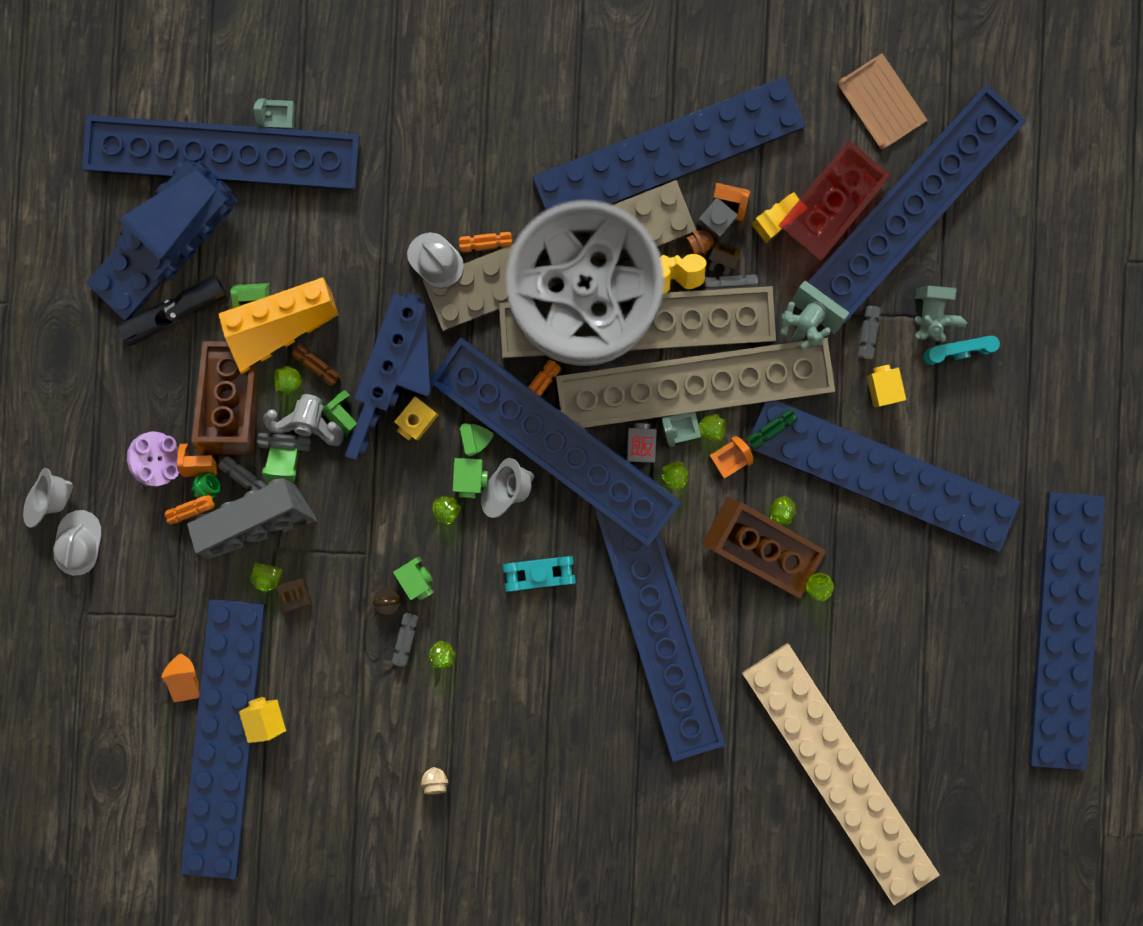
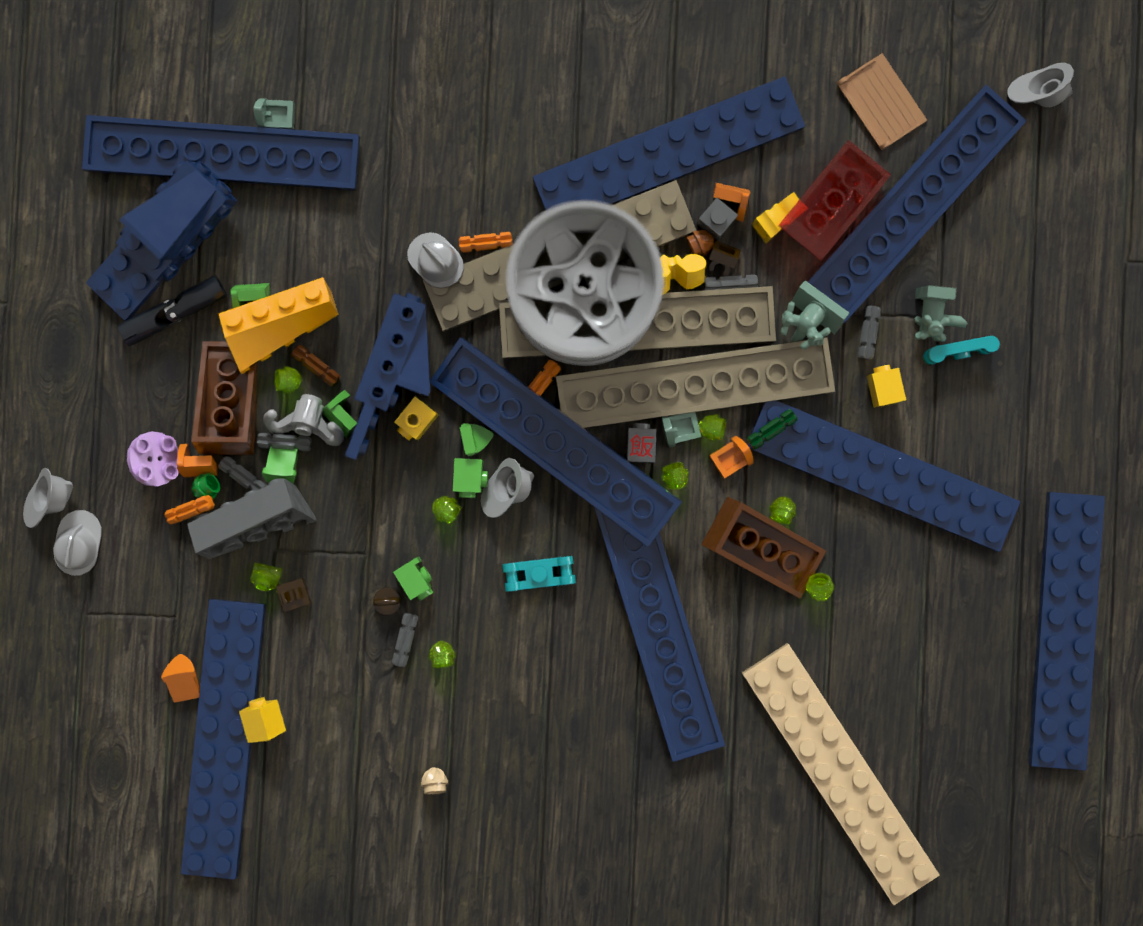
(1044, 87): none -> light grey piece

